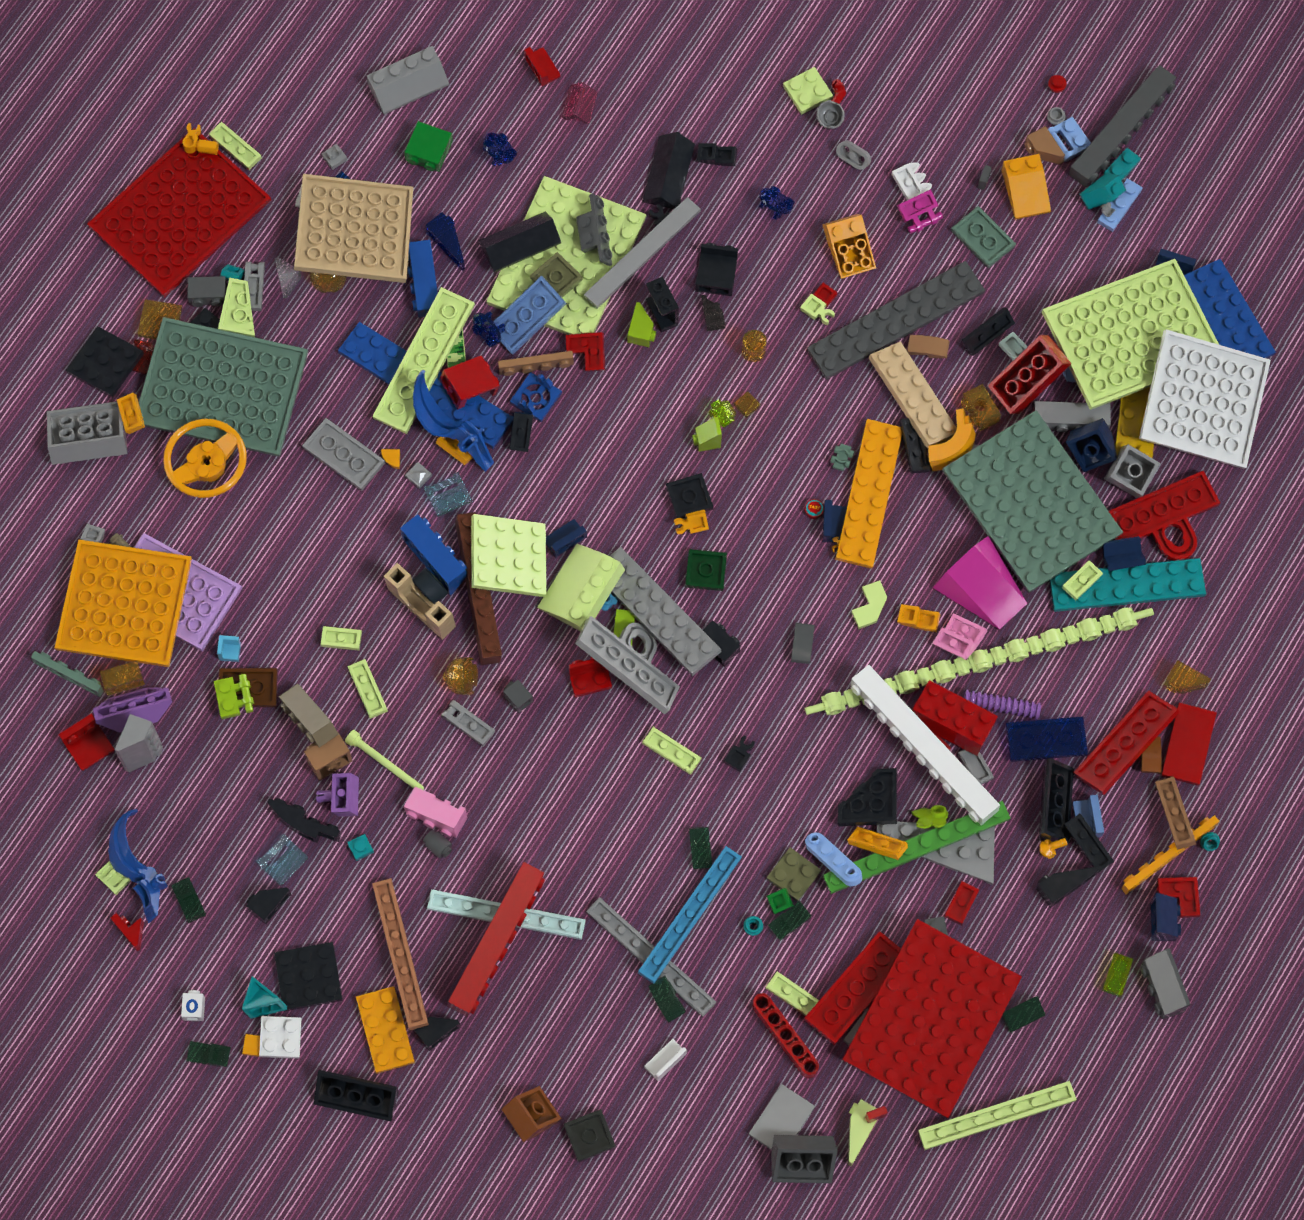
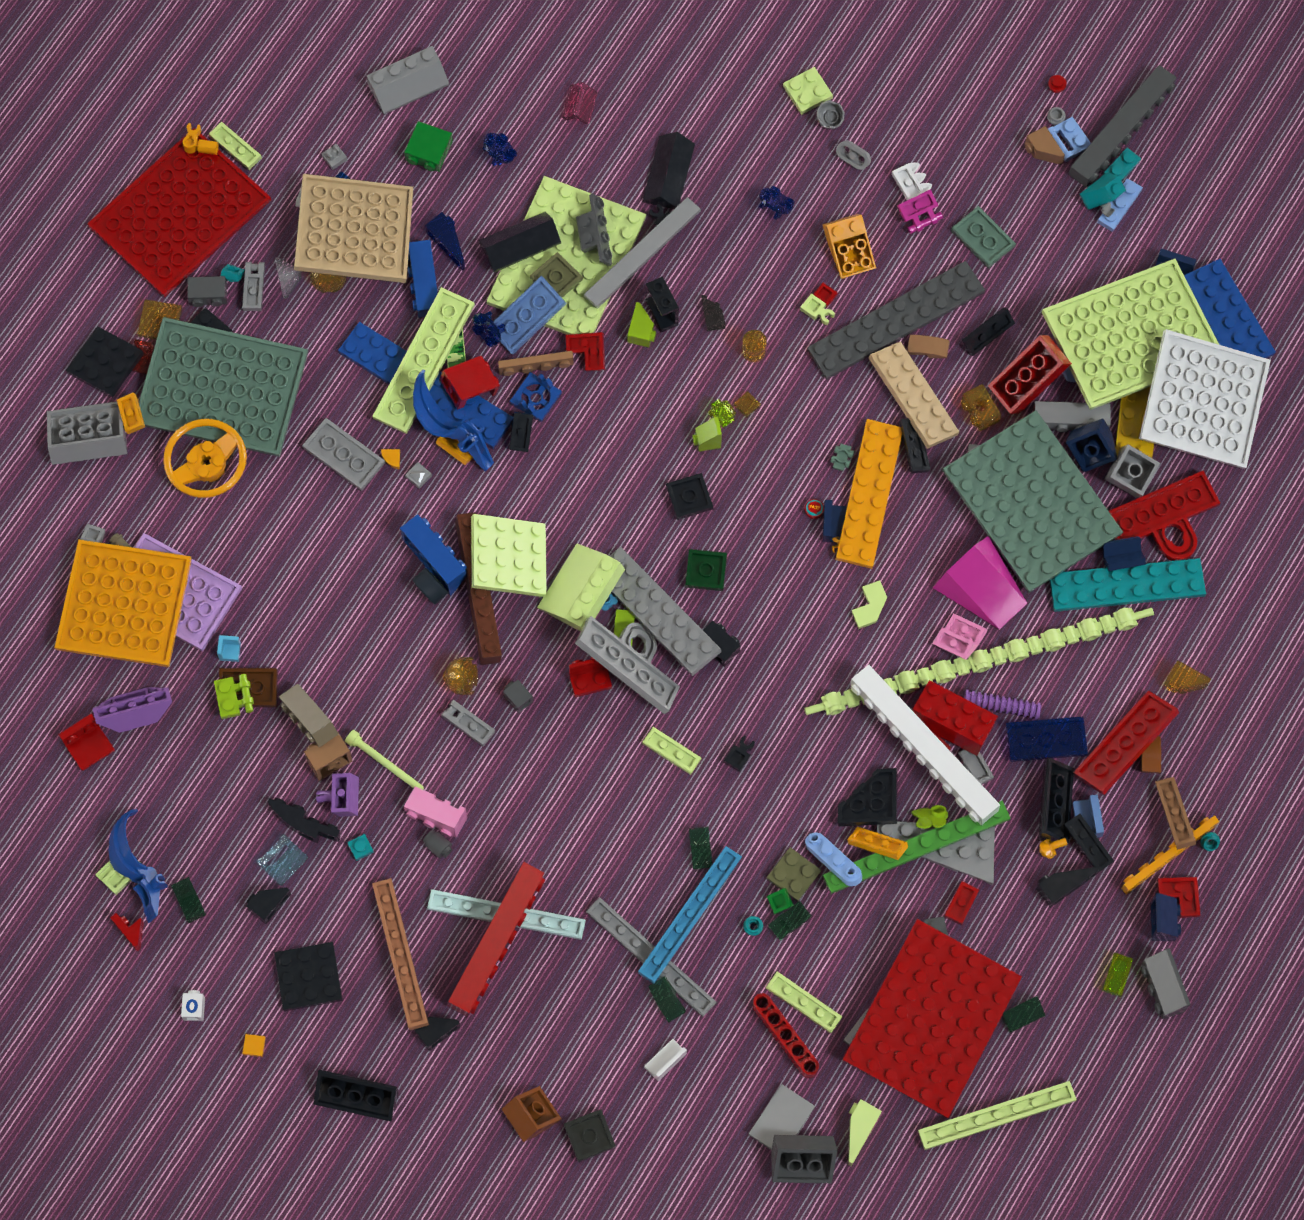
(60, 668): sand green plate -> none
(122, 678): clear yellow brick -> none
(138, 744): light grey slope -> none
(208, 1054): clear green slope -> none
(236, 310): yellowish green wing -> none
(261, 1001): teal slope -> none
(280, 1037): white plate -> none
(341, 638): yellowish green plate -> none
(367, 689): yellowish green tile -> none
(385, 1029): light orange plate -> none
(435, 616): tan arch -> none
(449, 499): clear light blue plate -> none
(541, 65): red panel -> none
(565, 537): dark blue panel -> none
(695, 522): light orange plate -> none
(714, 155): black slope -> none
(716, 269): black panel -> none
(802, 643): dark grey slope -> none
(839, 91): red arm -> none
(853, 989): red plate -> none
(876, 1114): red tile -> none
(919, 619): light orange slope -> none
(959, 445): light orange arch -> none
(984, 177): dark grey tile -> none
(1012, 345): light aqua plate -> none
(1026, 186): light orange slope -> none
(1082, 580): yellowish green plate -> none
(1189, 744): red tile -> none

